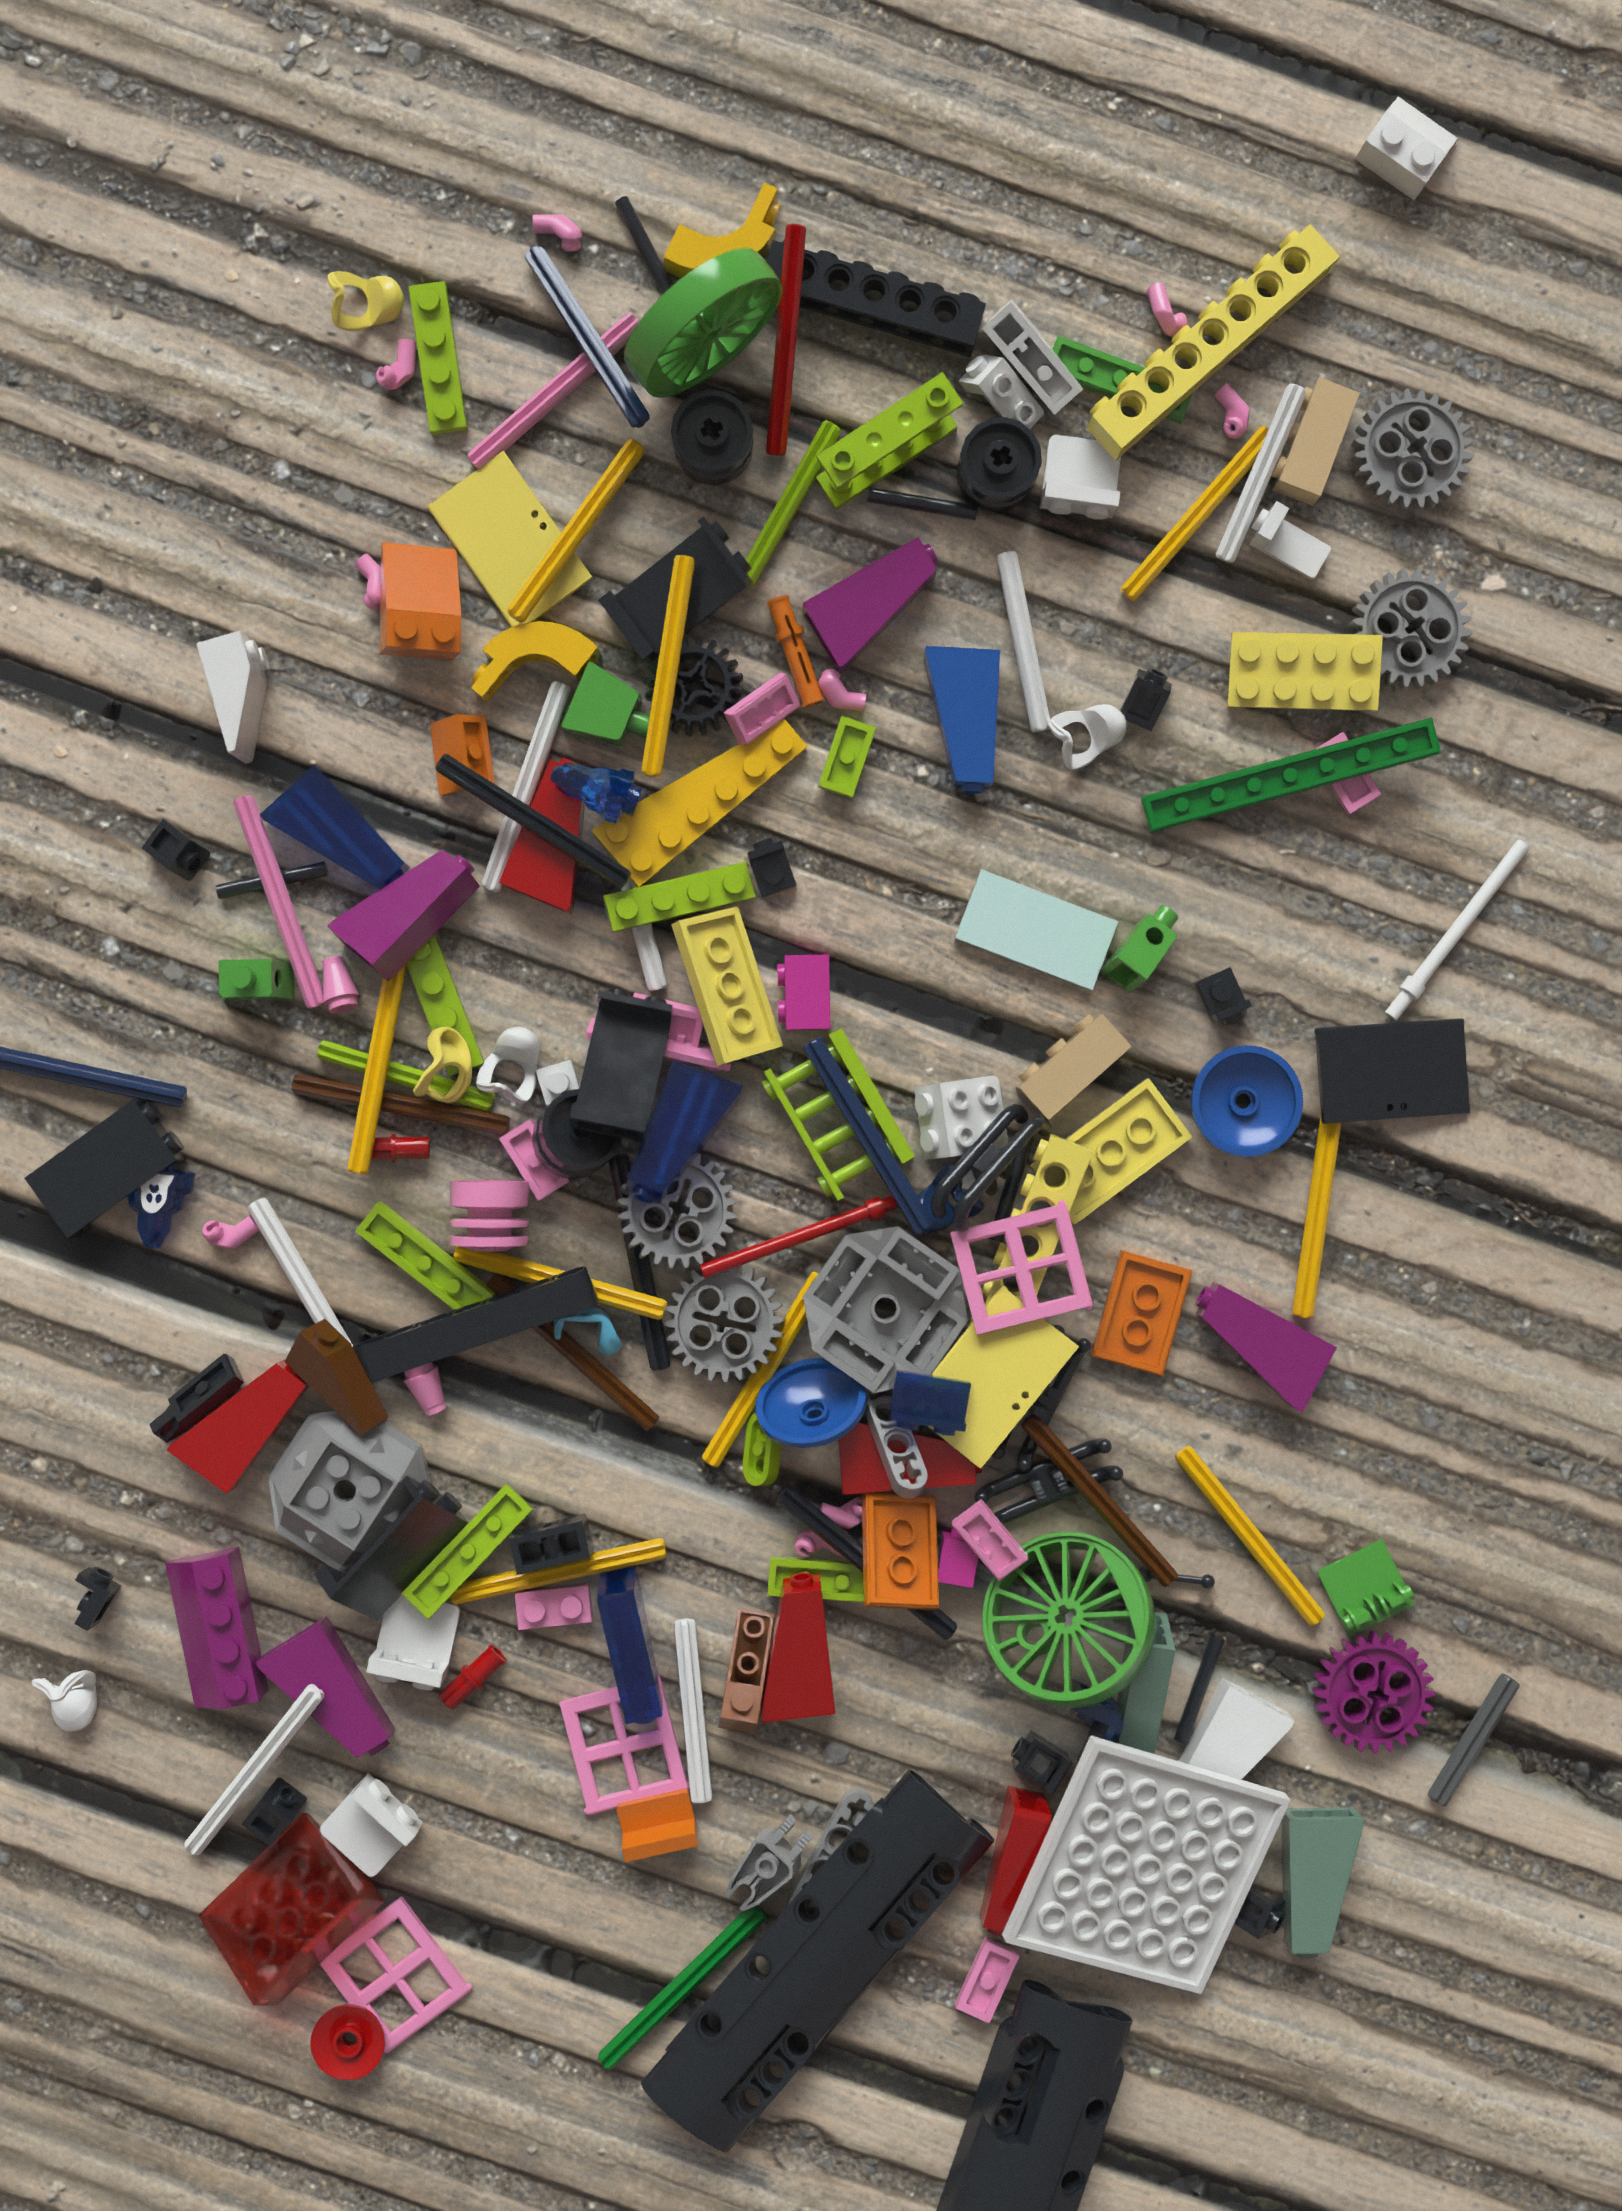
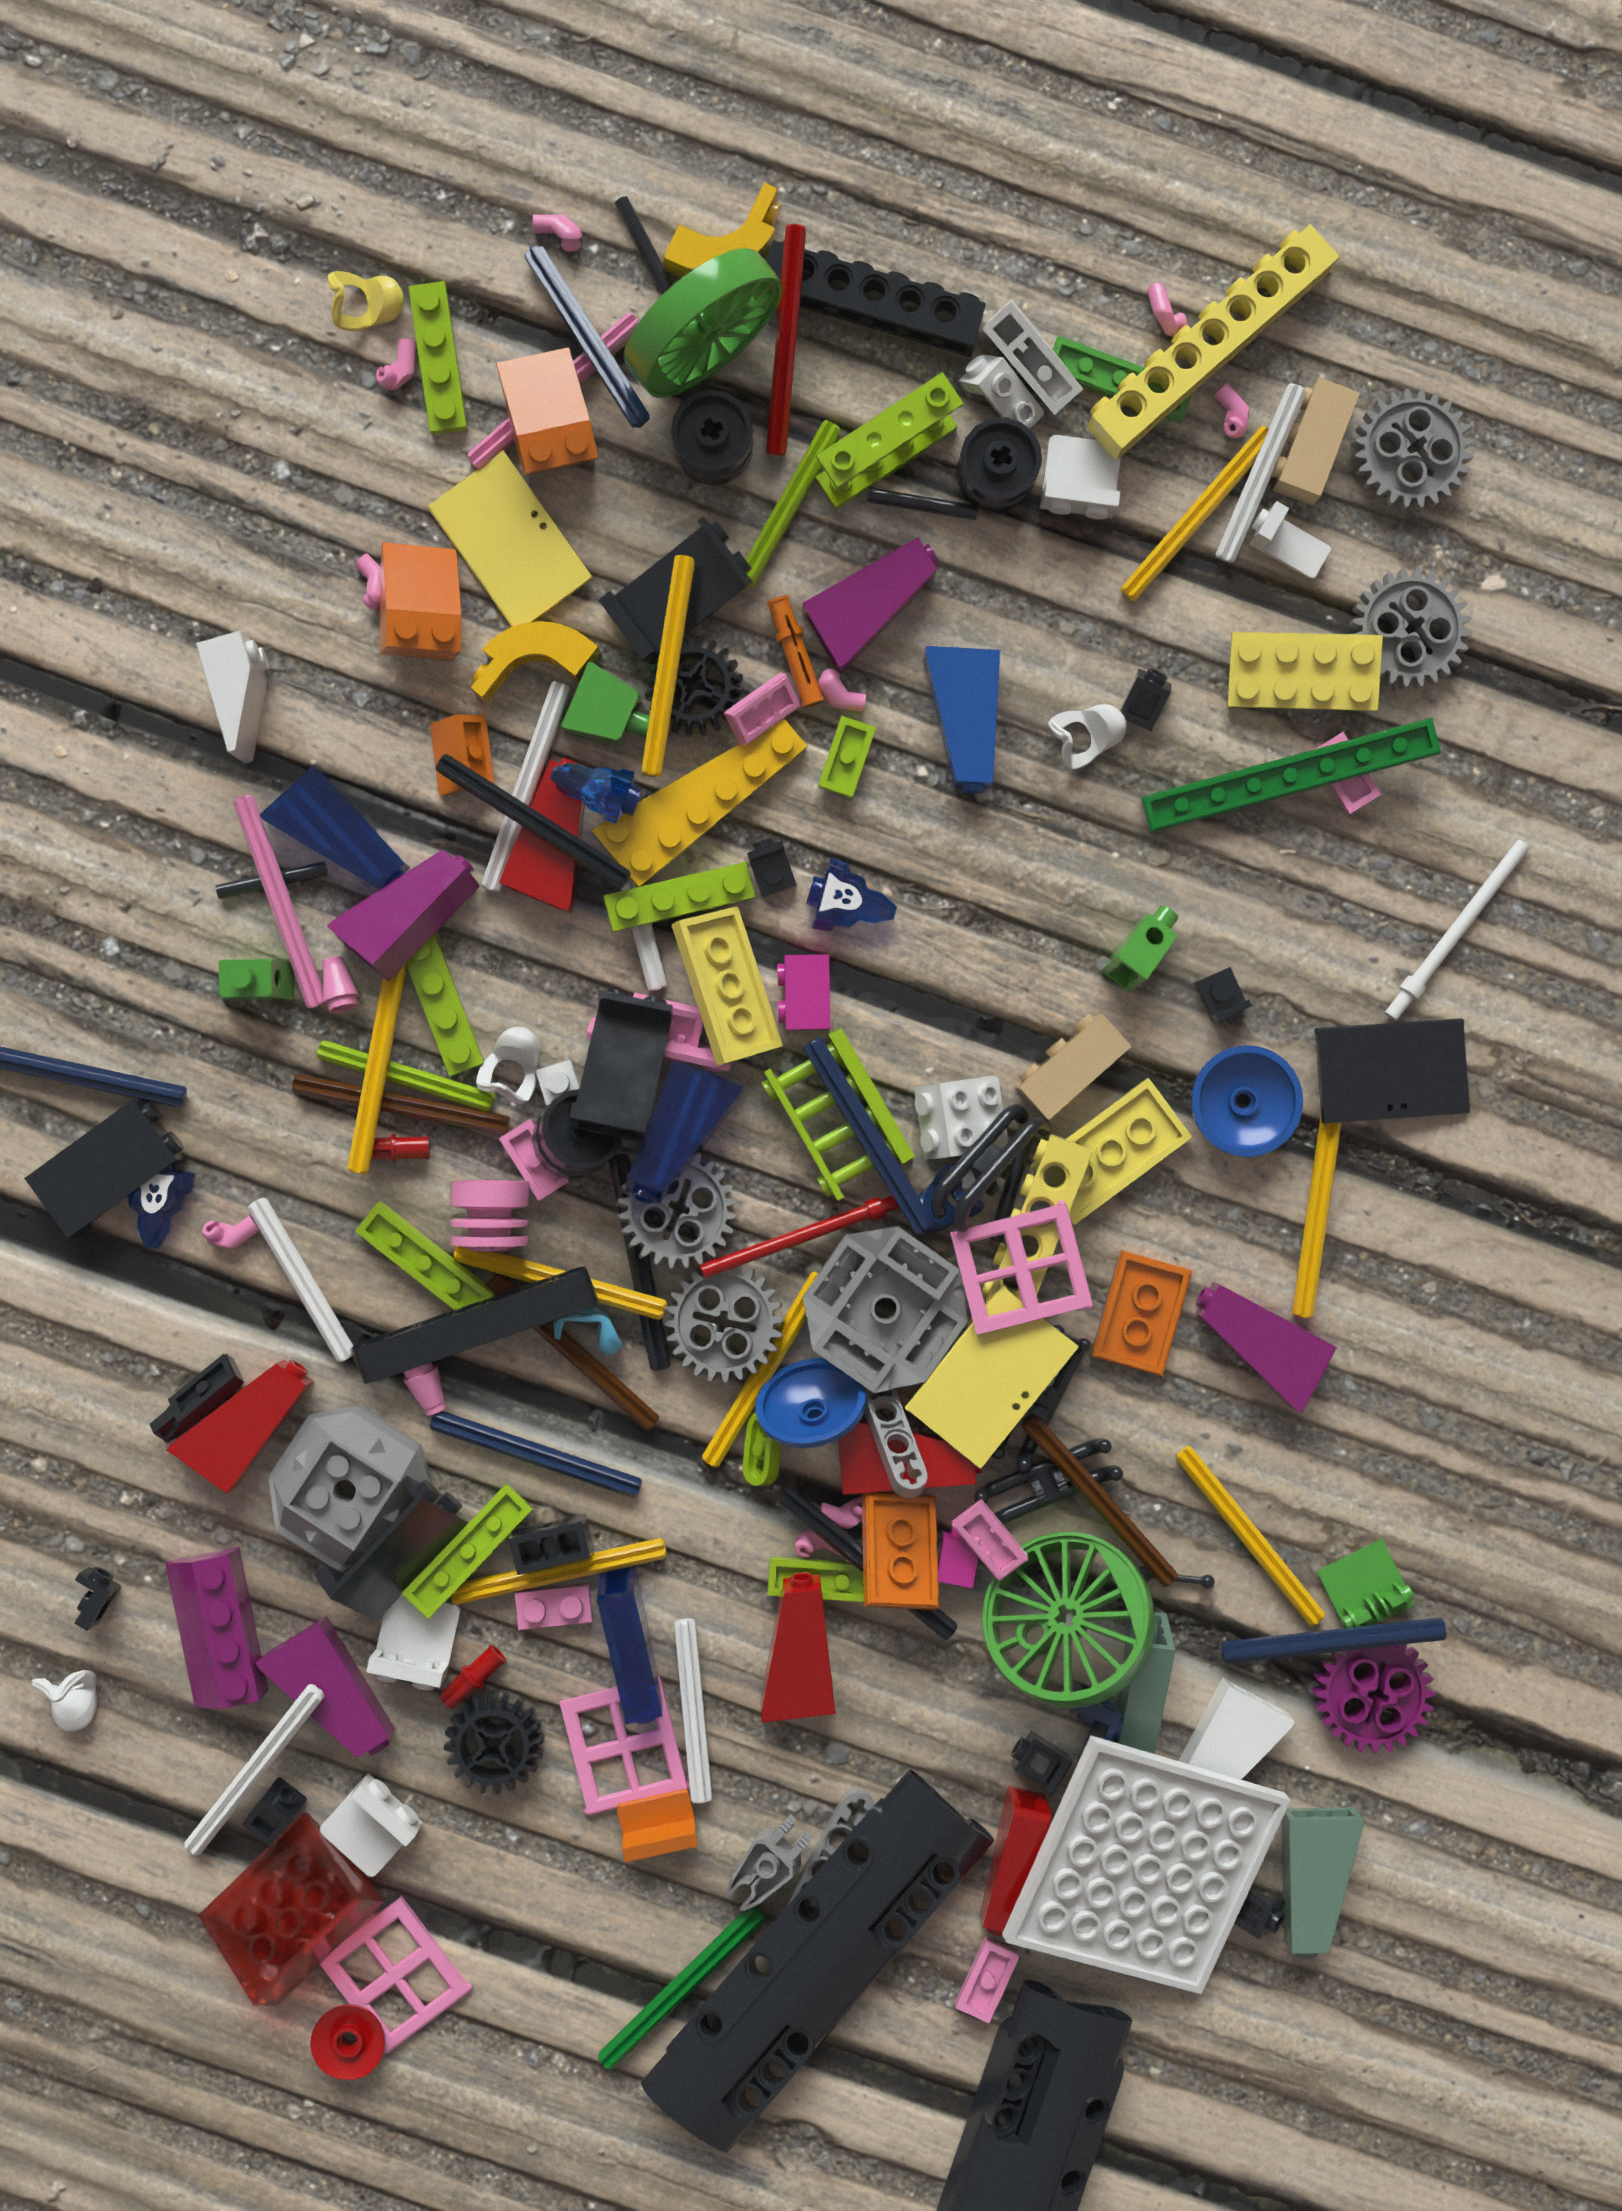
(176, 850): black bracket -> none
(337, 1376): reddish brown slope -> none
(447, 1049): light yellow piece -> none
(504, 1754): none -> black gear
(536, 1454): none -> dark blue axle
(547, 411): none -> slope
(575, 530): yellow axle -> none
(746, 1671): dark orange slope -> none
(845, 899): none -> clear blue rock
(929, 1402): clear blue bracket -> none
(1023, 641): white axle -> none
(1036, 930): light aqua tile -> none
(1199, 1689): black bar -> none
(1334, 1640): none -> dark blue axle
(1405, 148): white slope -> none
(1473, 1739): dark grey axle -> none

